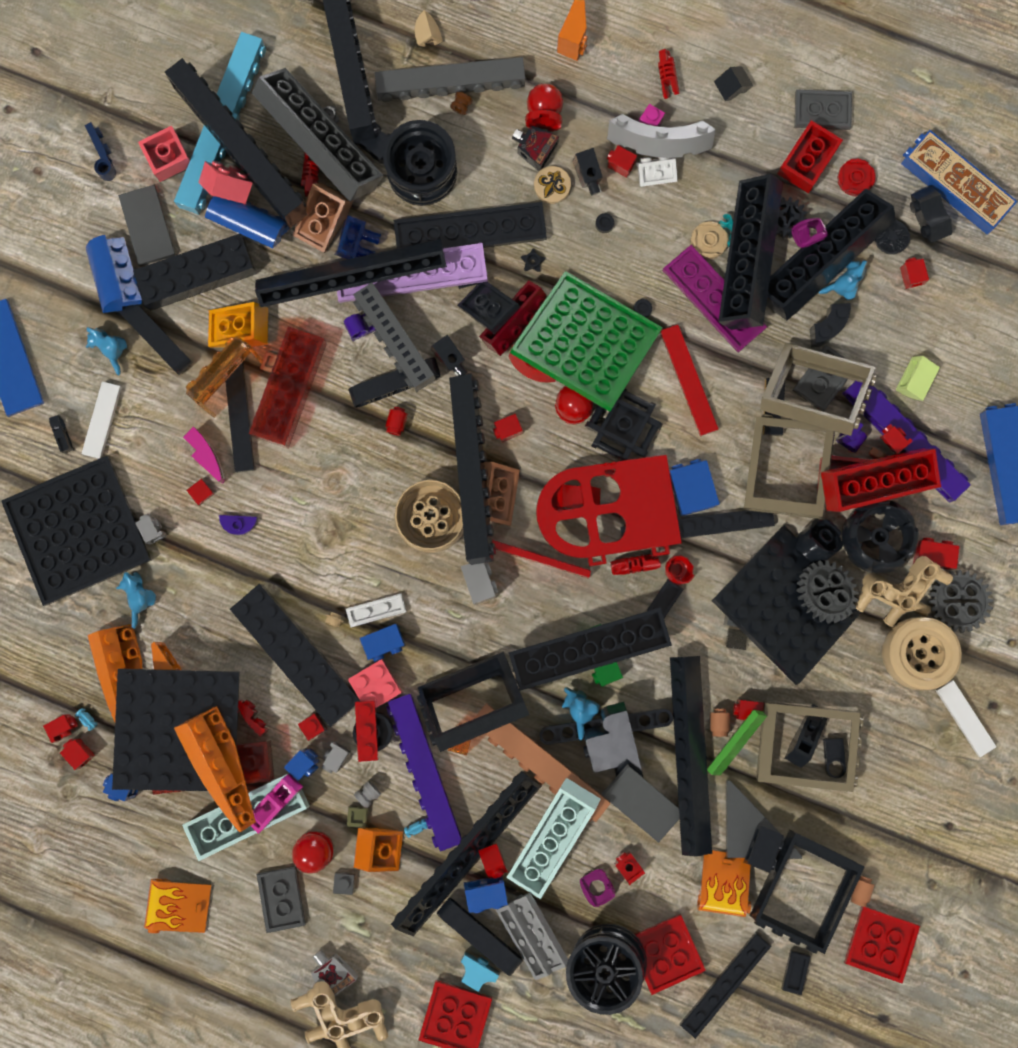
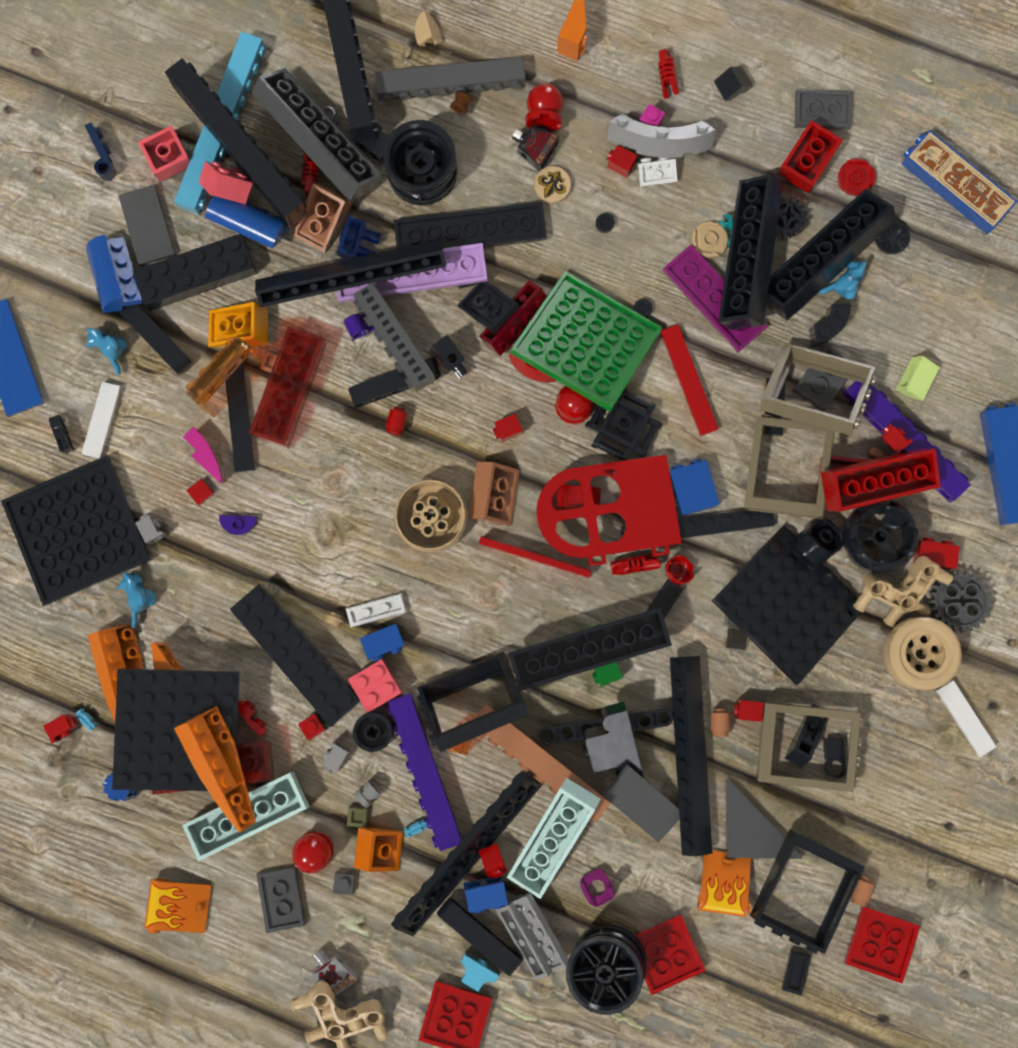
(76, 753): red brick -> none
(275, 802): dark pink slope -> none
(303, 764): blue brick -> none
(366, 731): red plate -> none
(471, 470): black brick -> none
(479, 583): light grey brick -> none
(532, 256): black plate -> none
(581, 708): dark azure animal -> none
(584, 163): black torso -> none
(636, 871): red brick -> none
(725, 985): black tile -> none
(737, 742): bright green tile -> none
(764, 849): black brick -> none
(801, 232): magenta piece -> none
(823, 574): dark grey gear -> none
(852, 442): dark purple plate -> none
(914, 273): red brick -> none
(931, 214): black brick -> none

